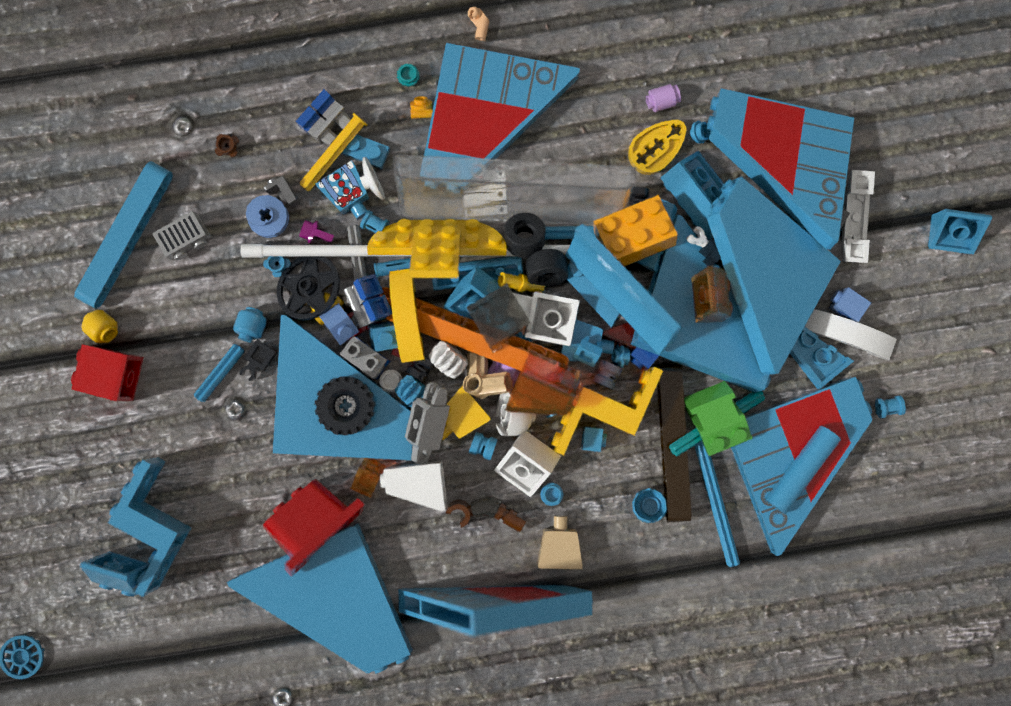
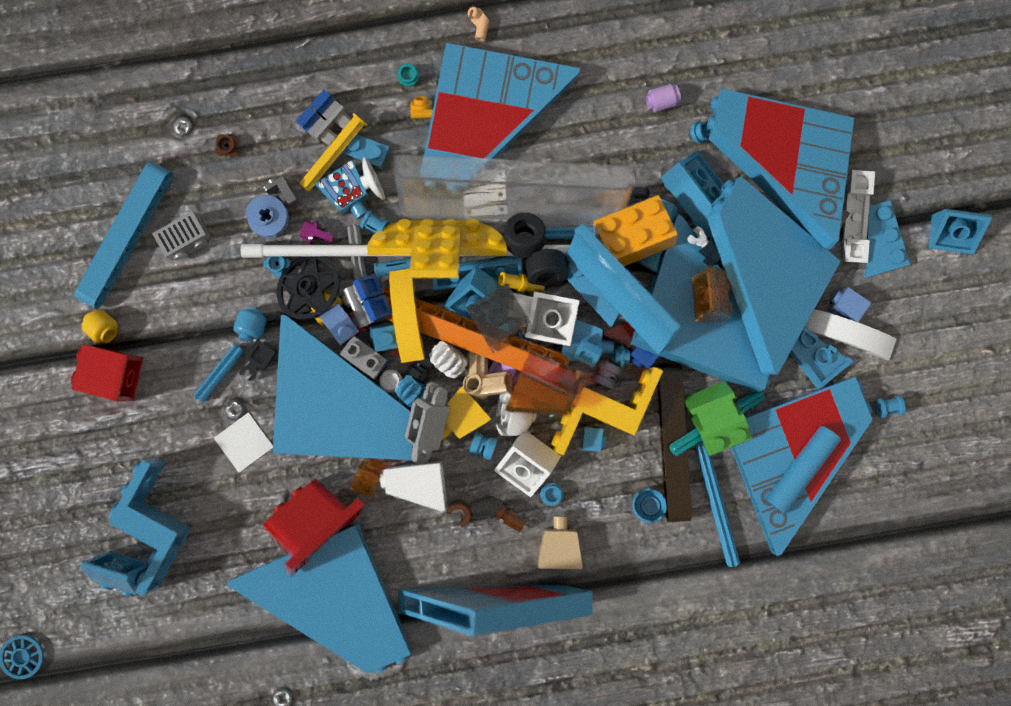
(243, 442): none -> white sticker
(333, 395): black bush -> none
(646, 138): yellow piece -> none
(886, 243): none -> dark azure wing

